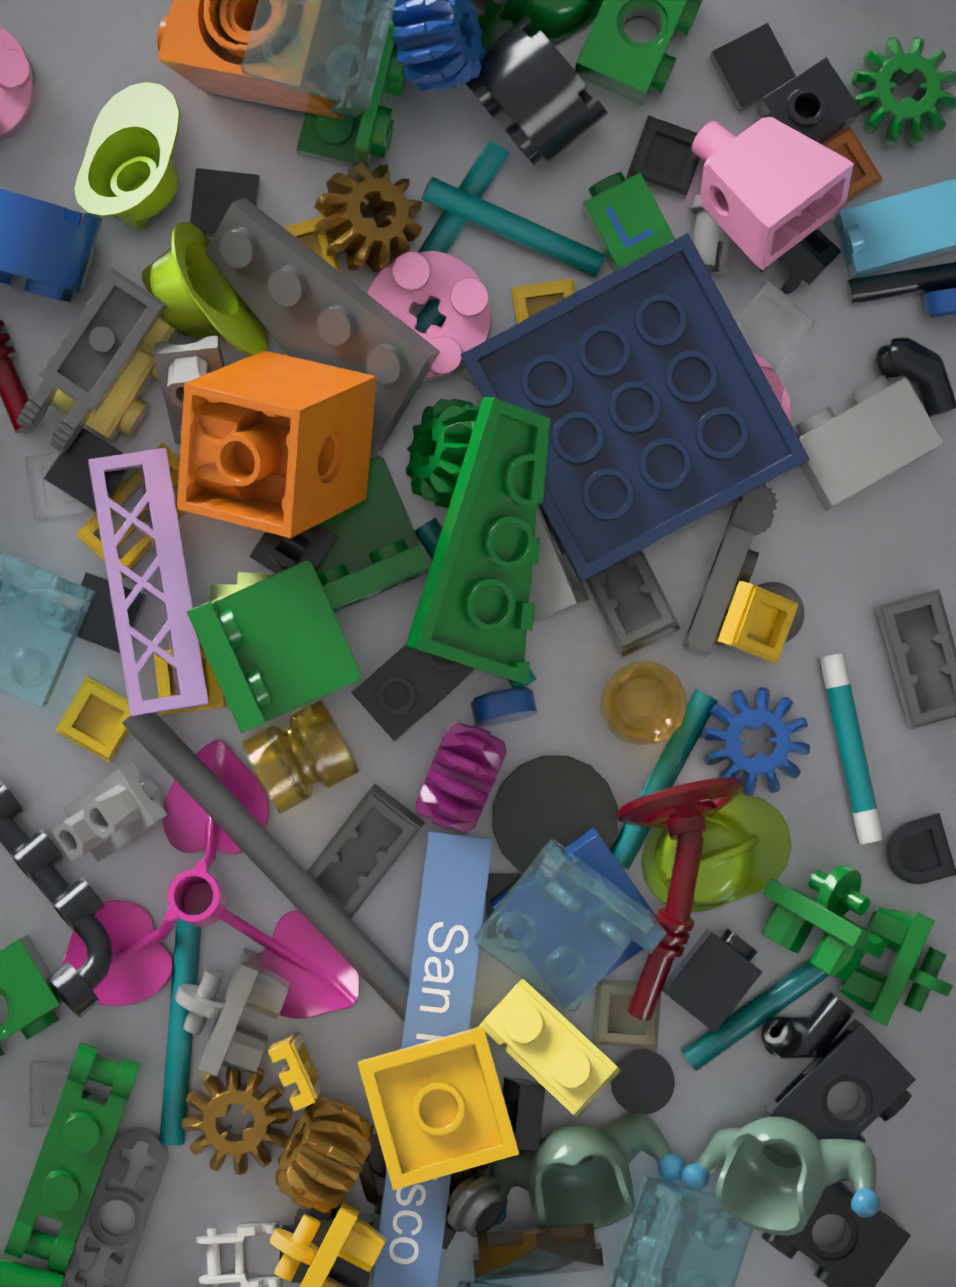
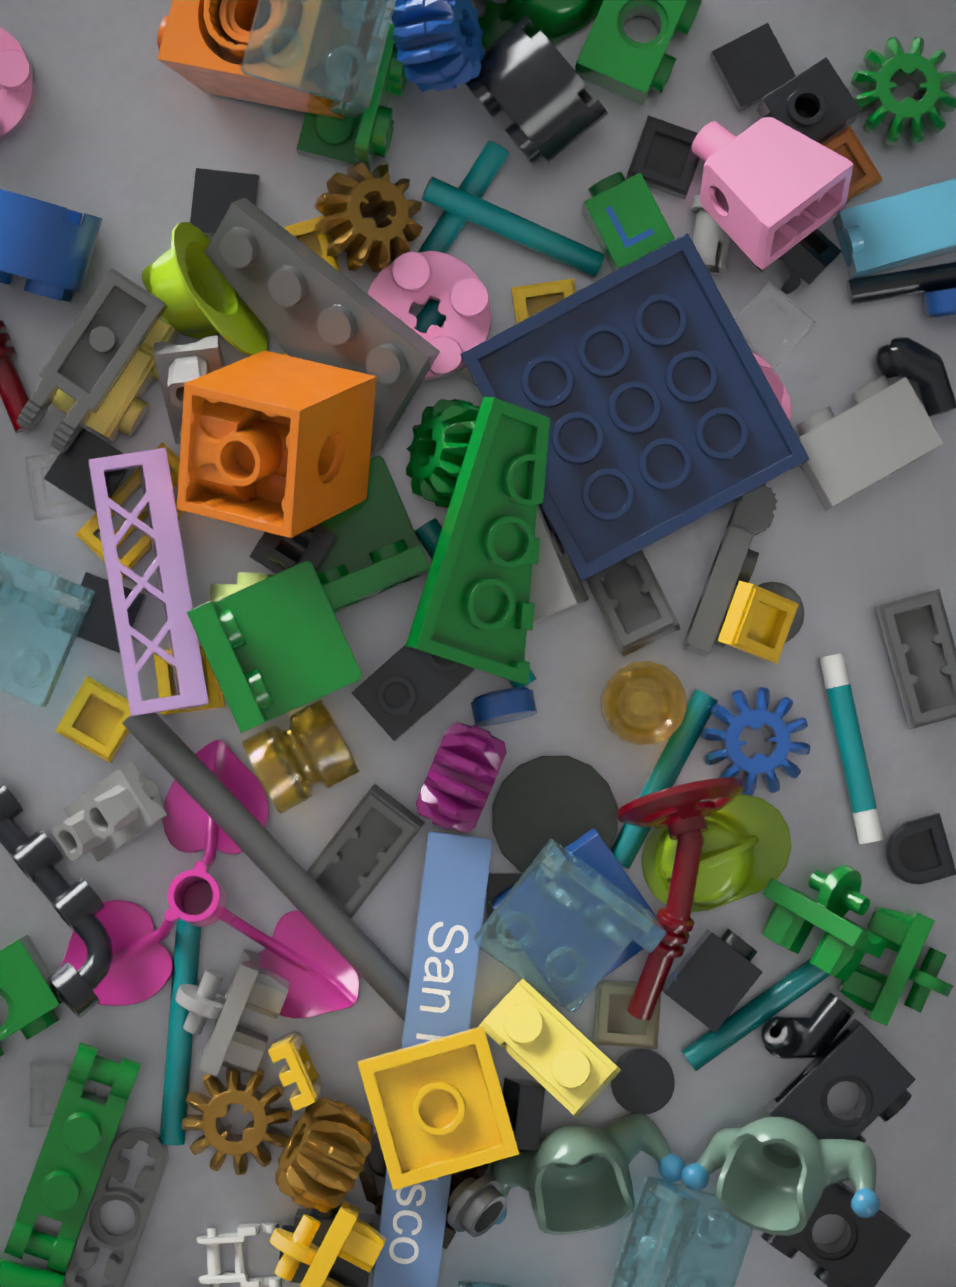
(130, 156): piece -> none
(537, 1252): dark brown slope -> none

